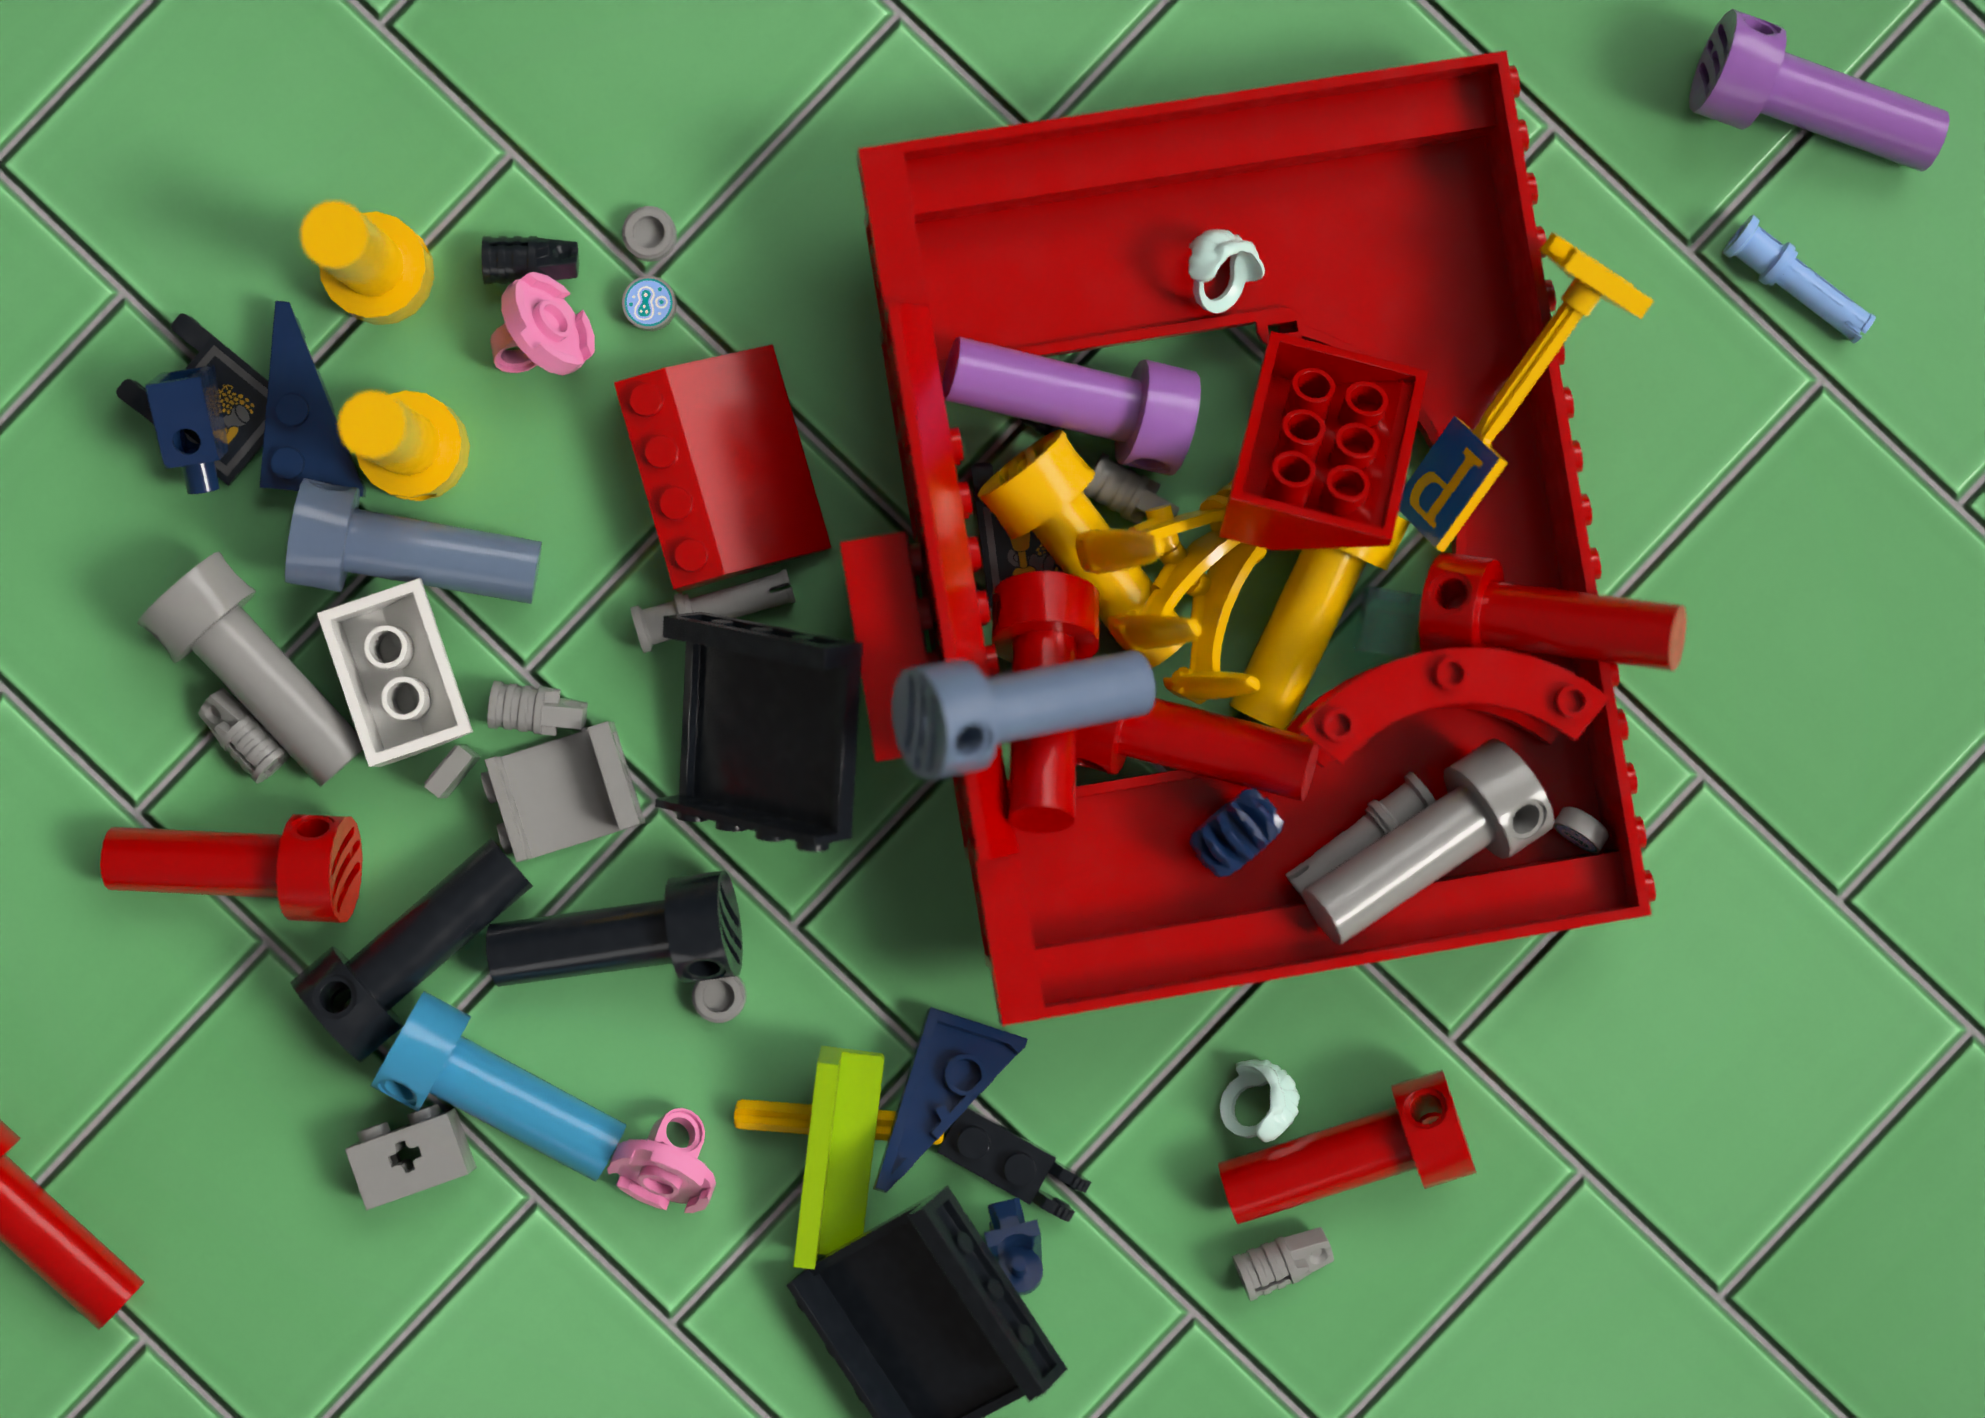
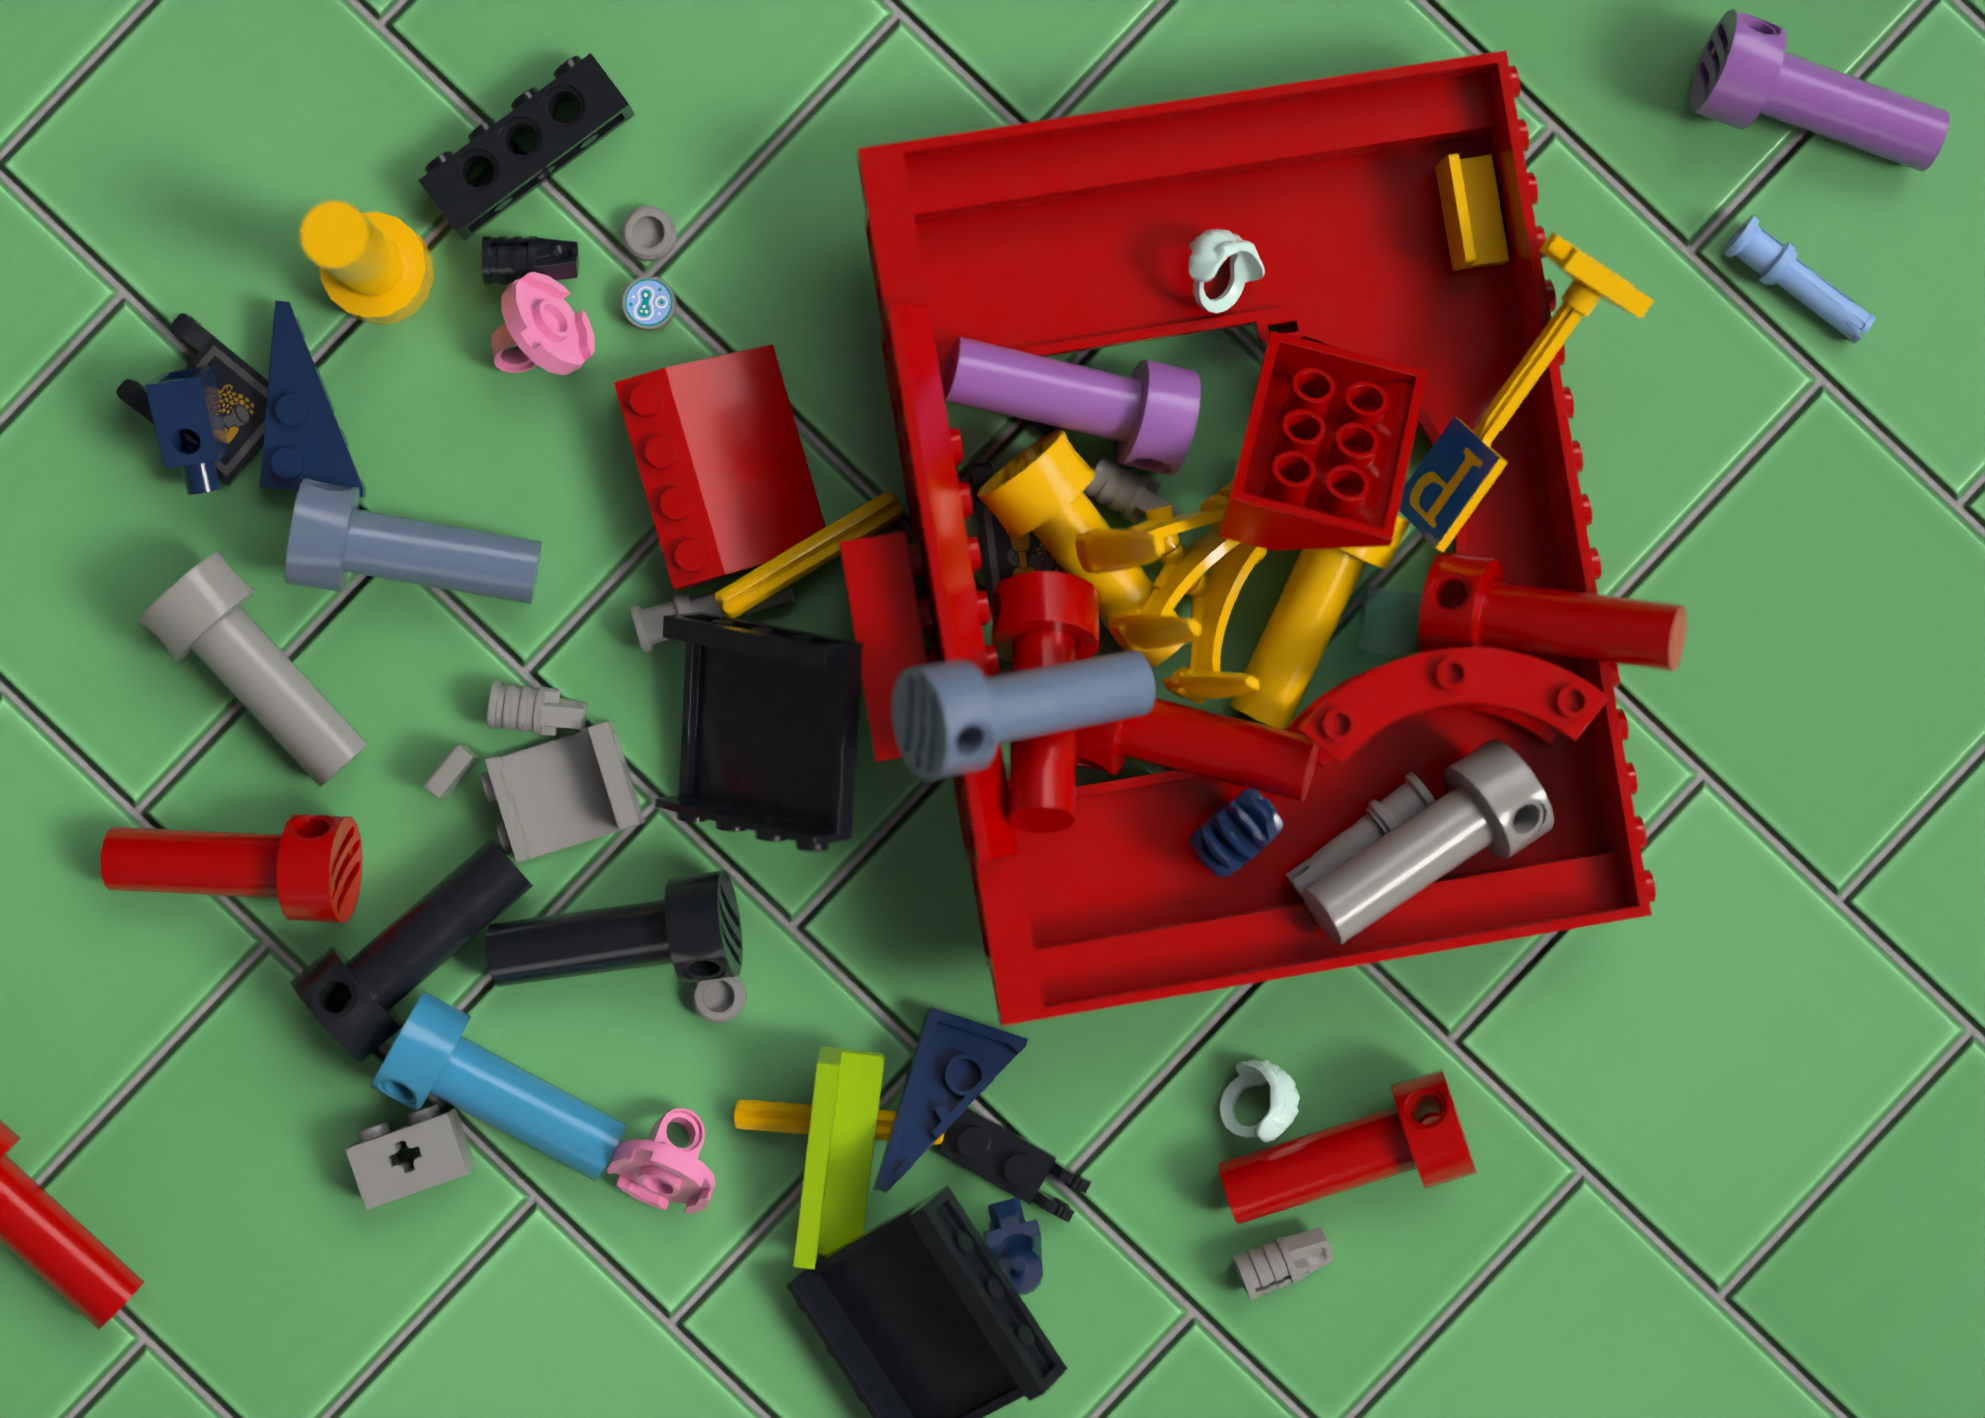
(242, 735): light grey hinge -> none
(395, 673): white slope -> none
(405, 442): yellow piece -> none
(557, 145): none -> black brick
(807, 555): none -> yellow axle
(1471, 212): none -> yellow panel
(1581, 829): light grey tile -> none

